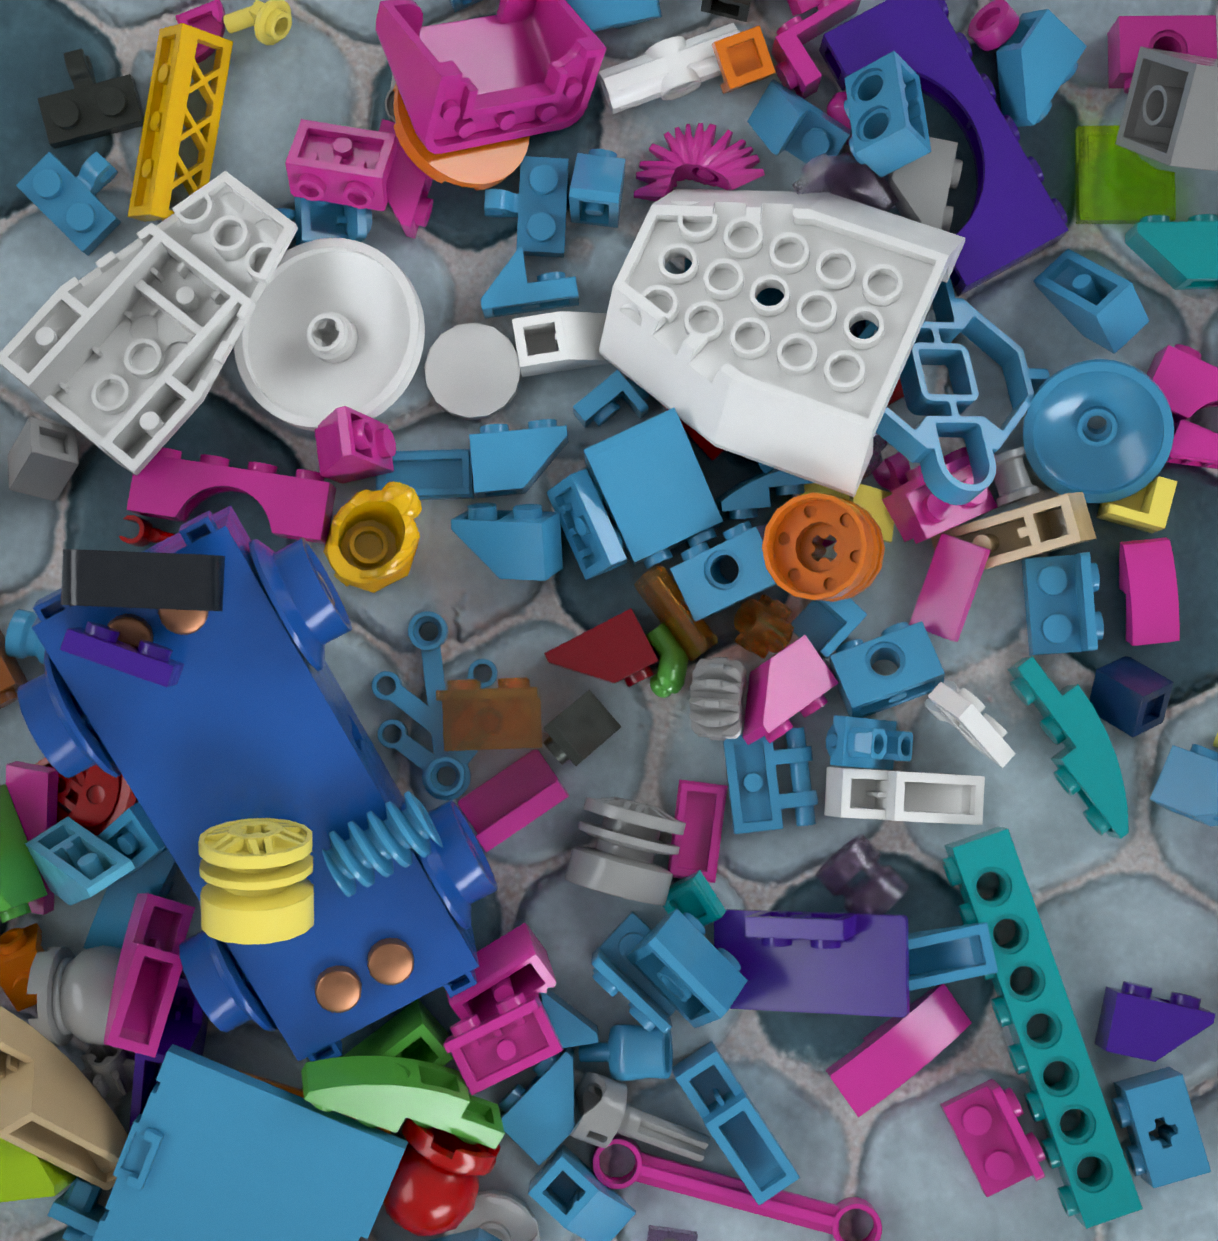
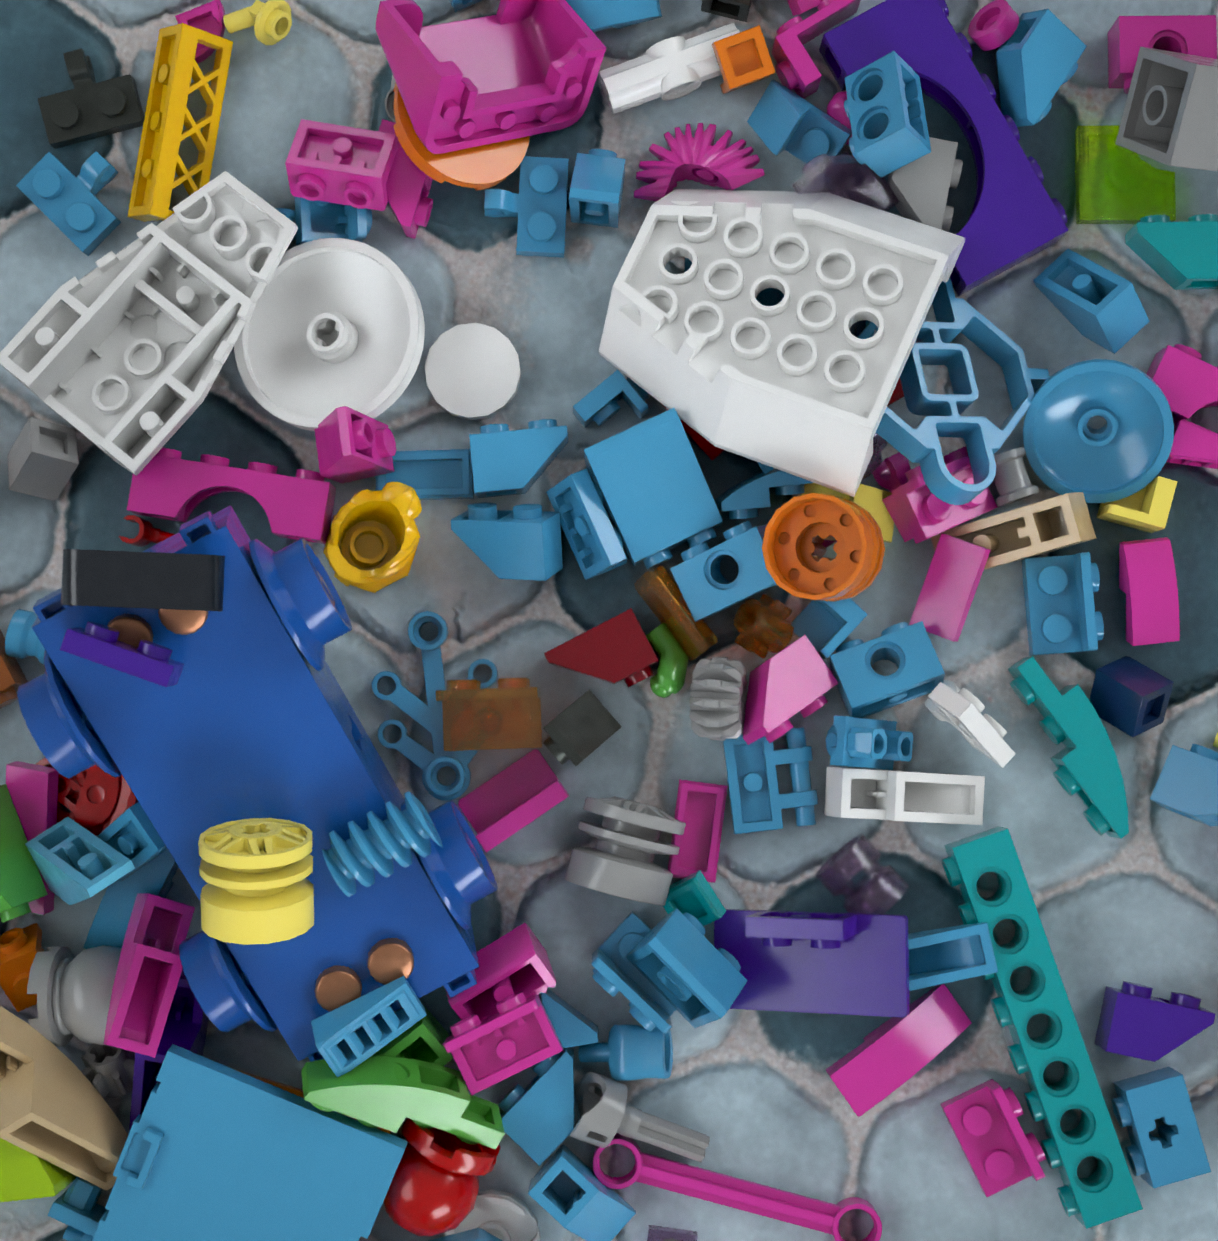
(347, 1048): none -> dark azure slope
(514, 295): dark azure slope -> none
(558, 341): white slope -> none
(735, 1123): dark azure slope -> none

